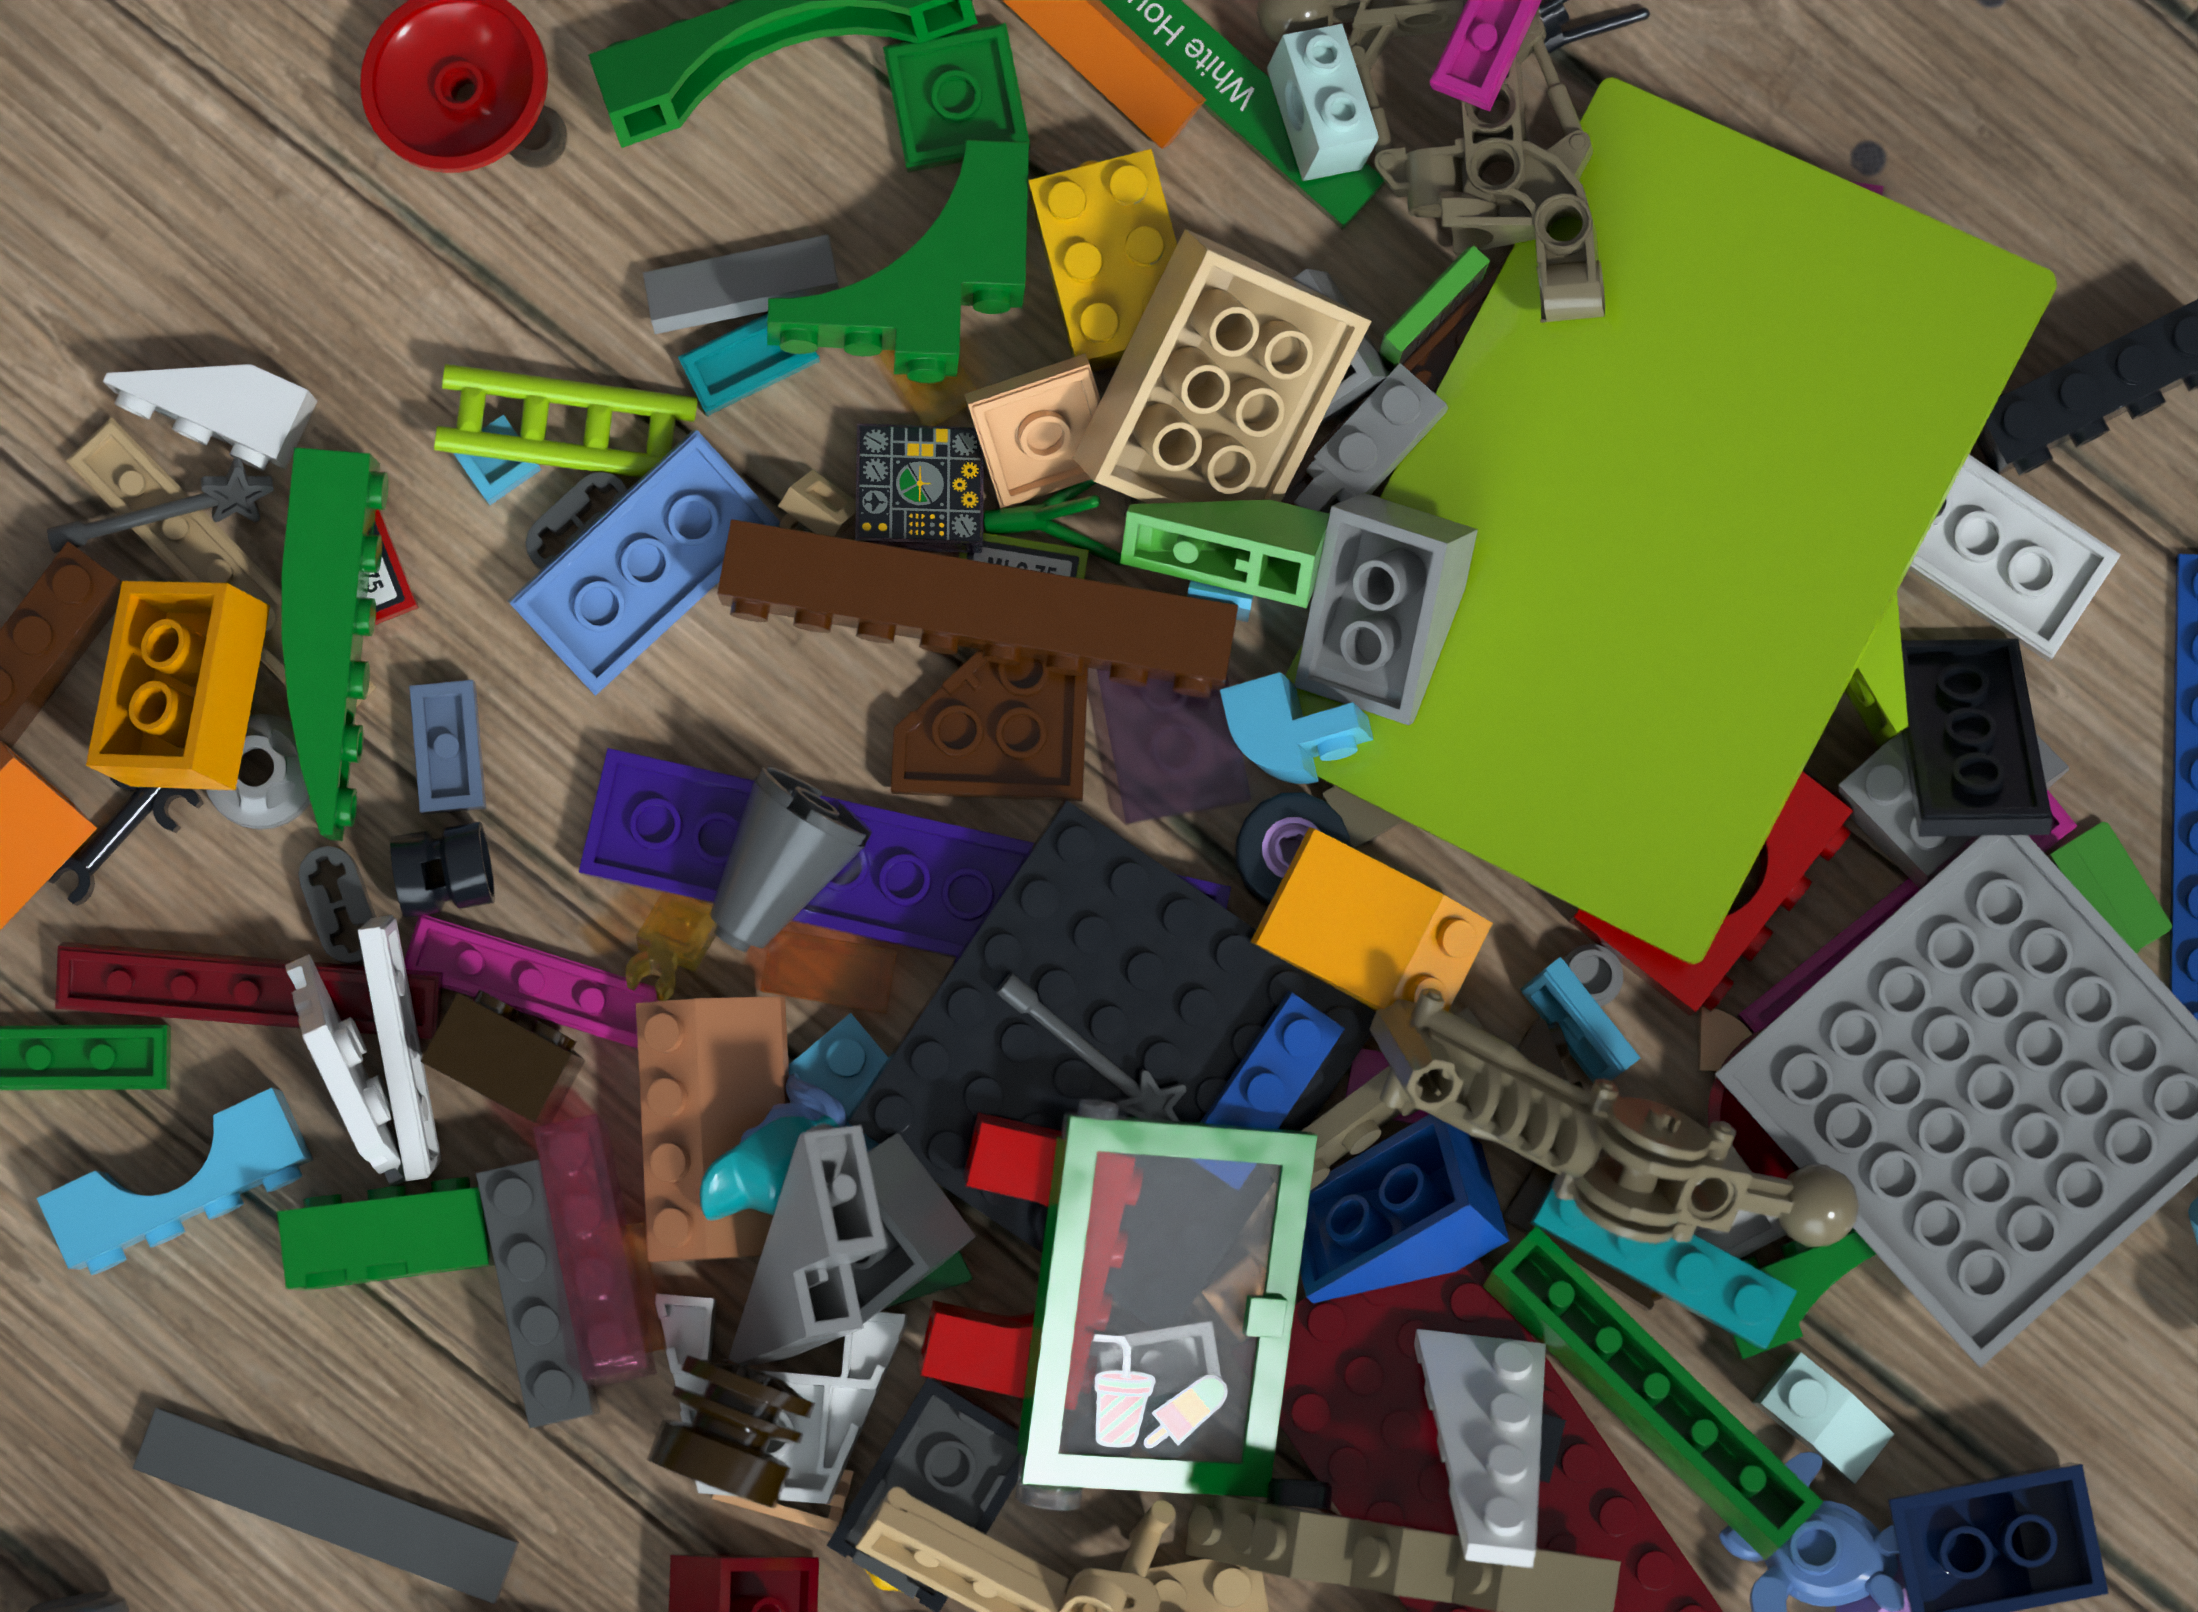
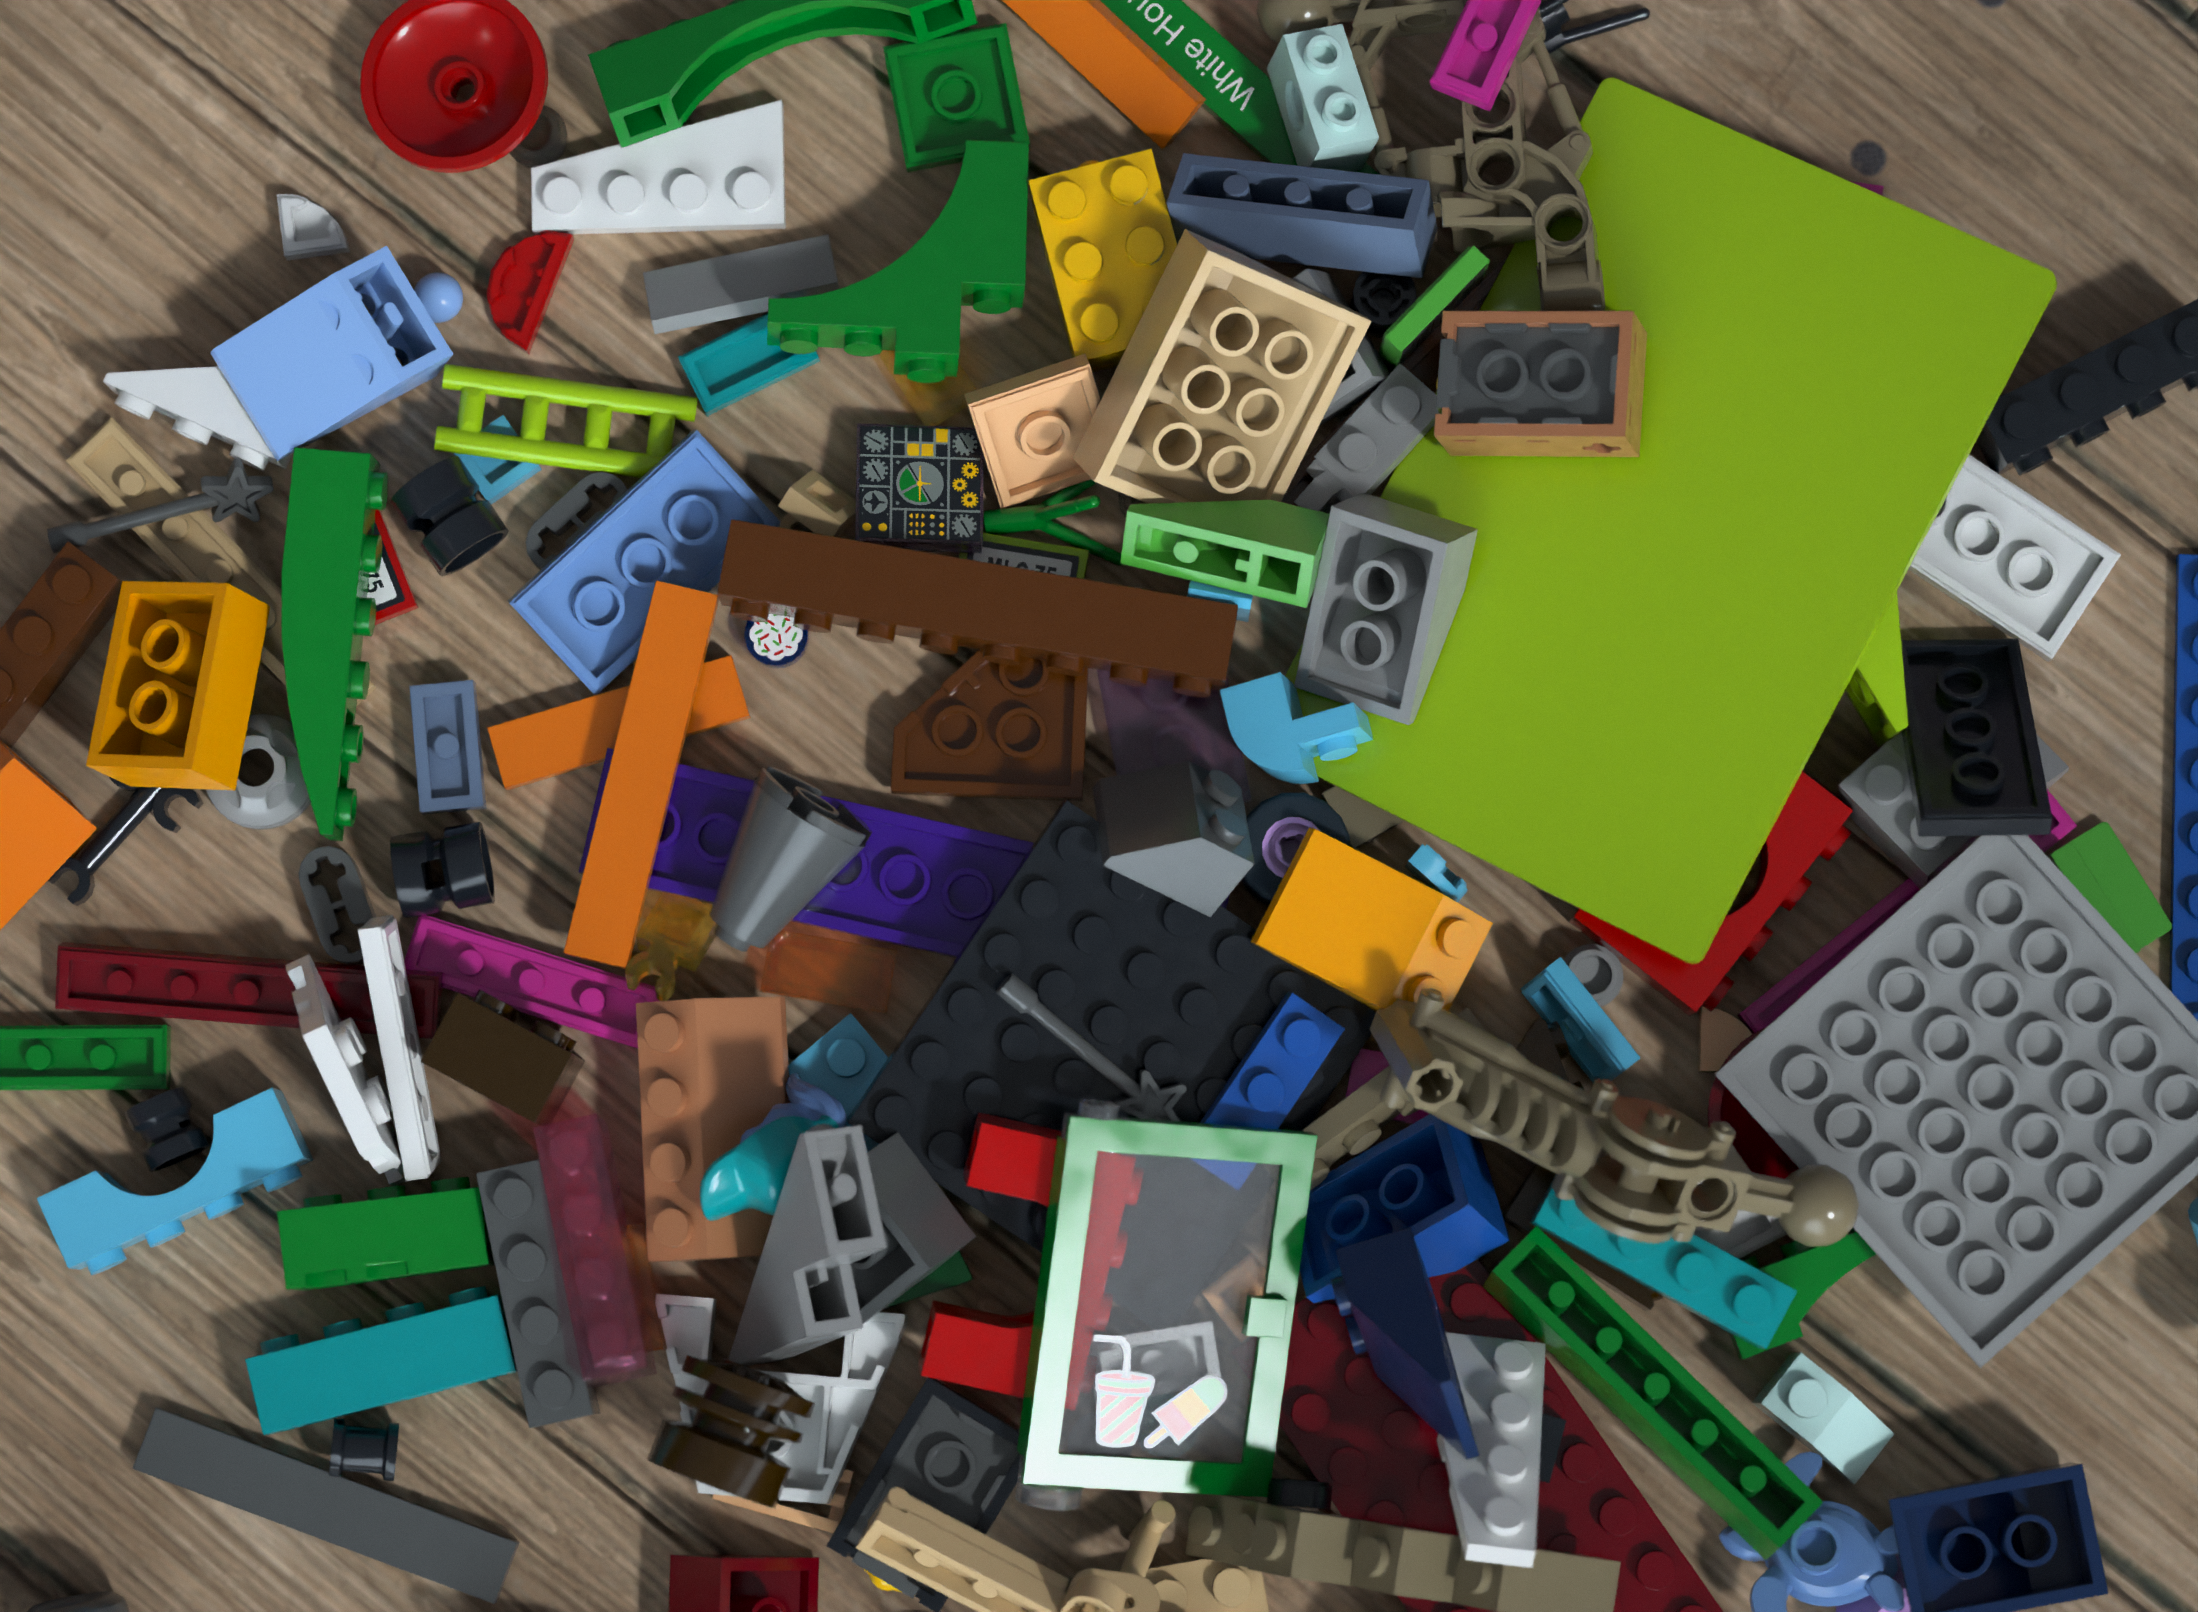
(167, 1129): none -> black wheel
(308, 229): none -> white tile
(331, 359): none -> light blue slope
(364, 1449): none -> black bush
(382, 1363): none -> teal brick
(446, 511): none -> black wheel
(524, 285): none -> red tile
(582, 730): none -> orange tile
(641, 774): none -> orange tile
(688, 179): none -> white wing
(776, 641): none -> tile
(1176, 832): none -> dark grey slope
(1306, 214): none -> sand blue brick
(1382, 306): none -> black wheel
(1403, 1331): none -> dark blue slope
(1432, 871): none -> medium azure tile
(1541, 383): none -> piece

